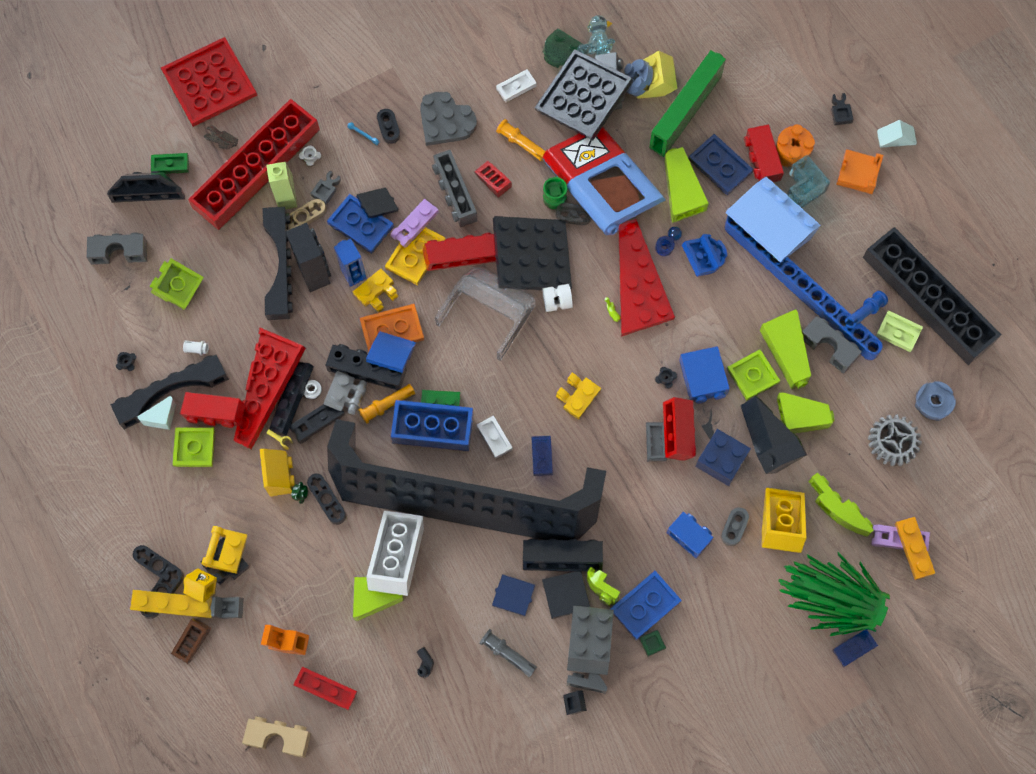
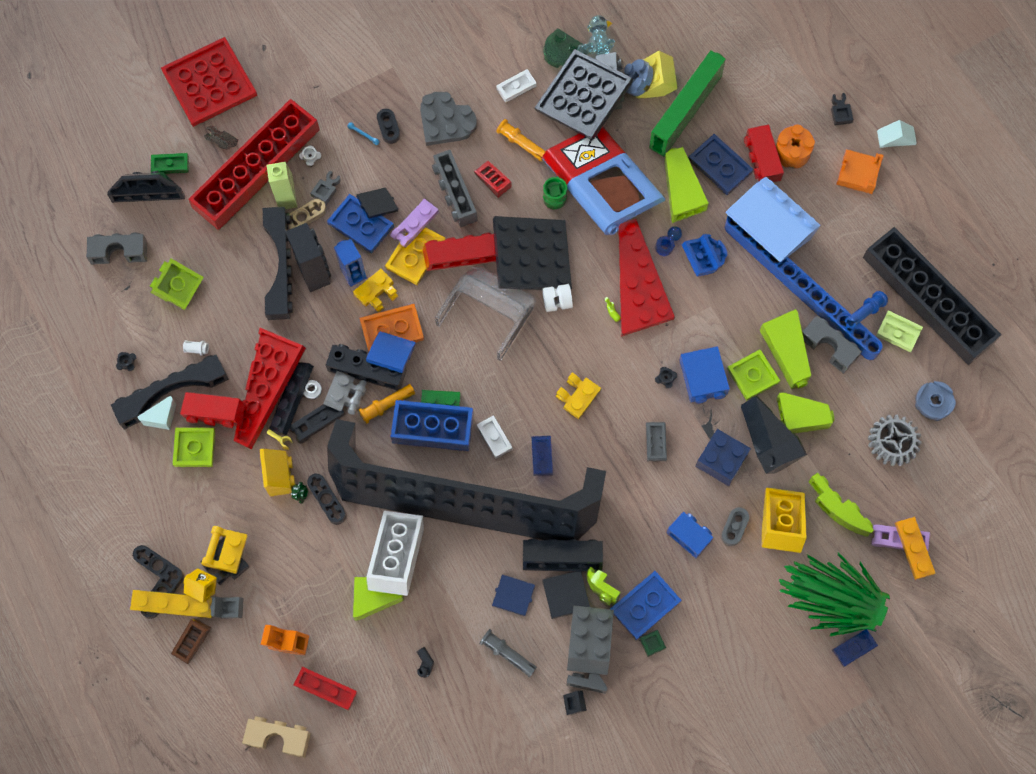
(574, 212): clear smoke plate -> none
(679, 429): red brick -> none
(810, 182): clear light blue brick -> none

